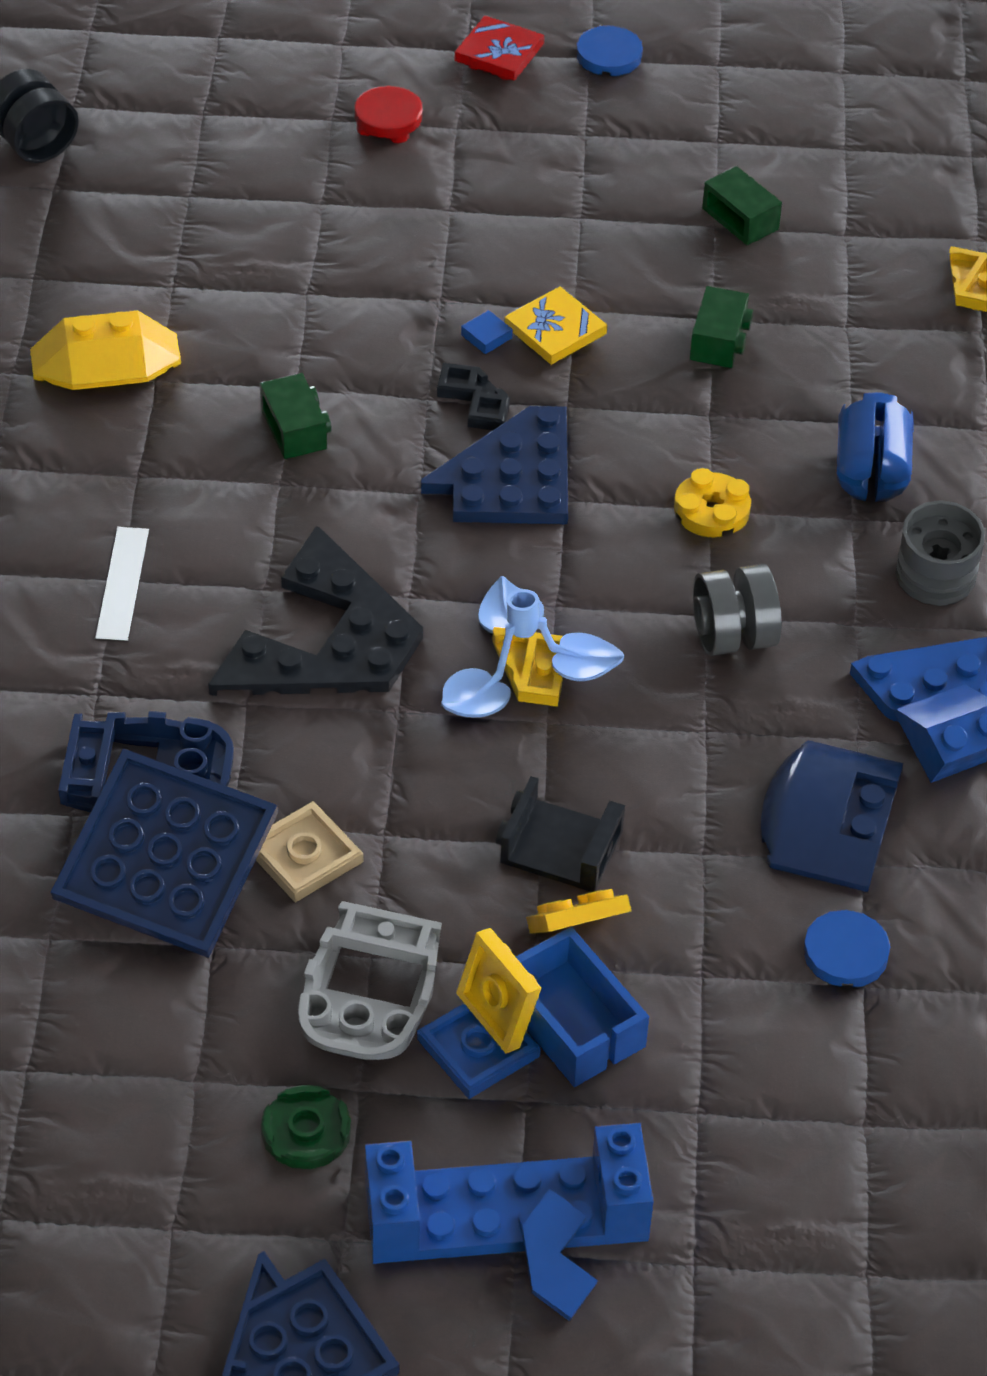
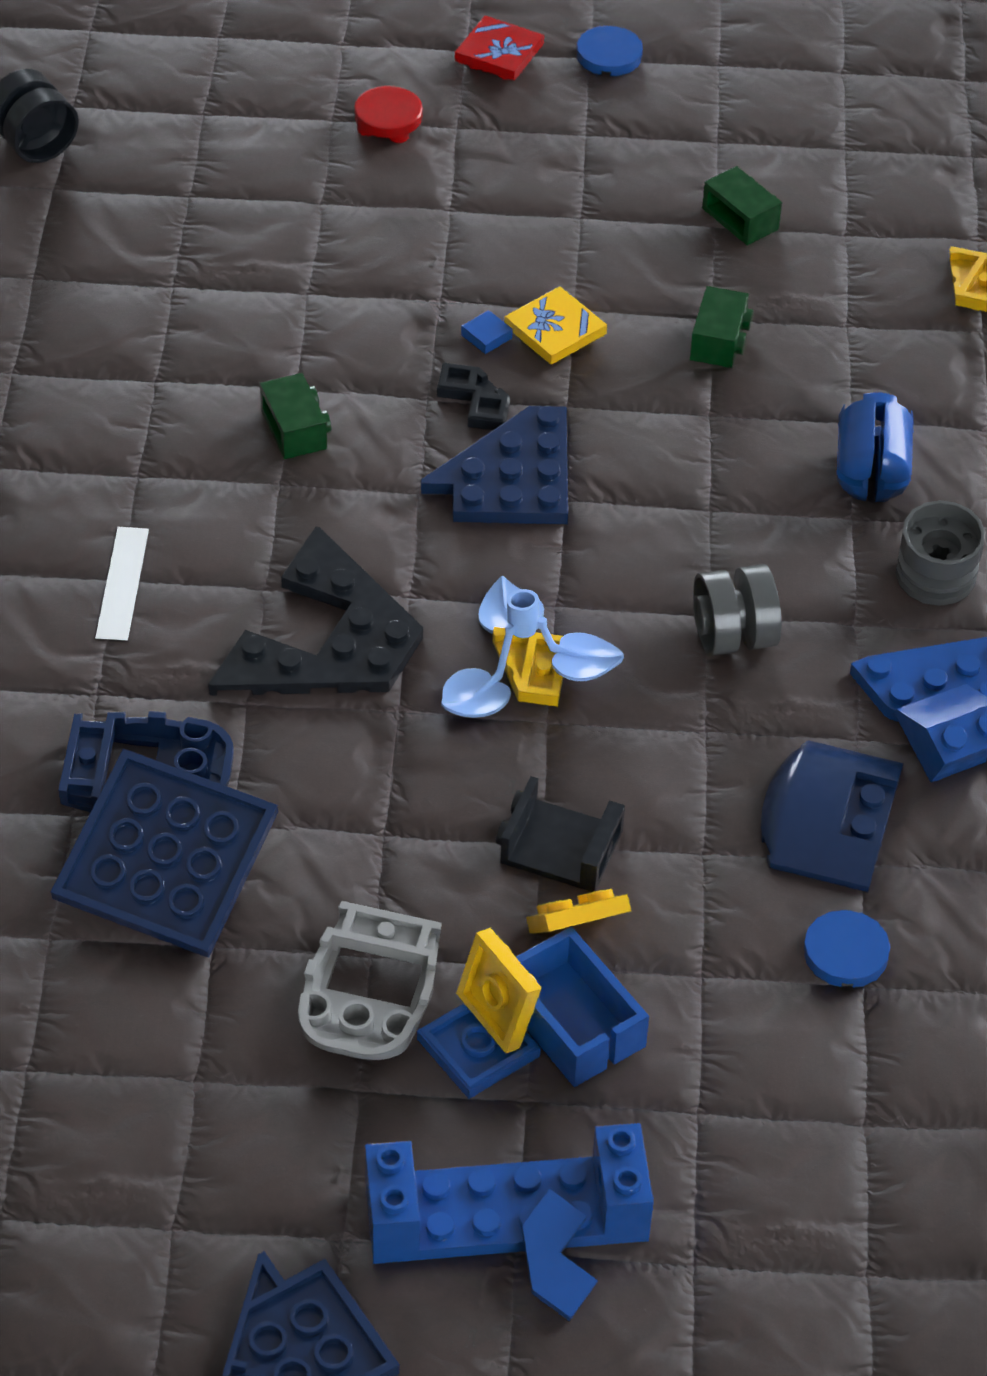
(104, 351): yellow wedge -> none
(306, 1127): dark green tile -> none
(307, 852): tan tile -> none
(708, 486): yellow plate -> none

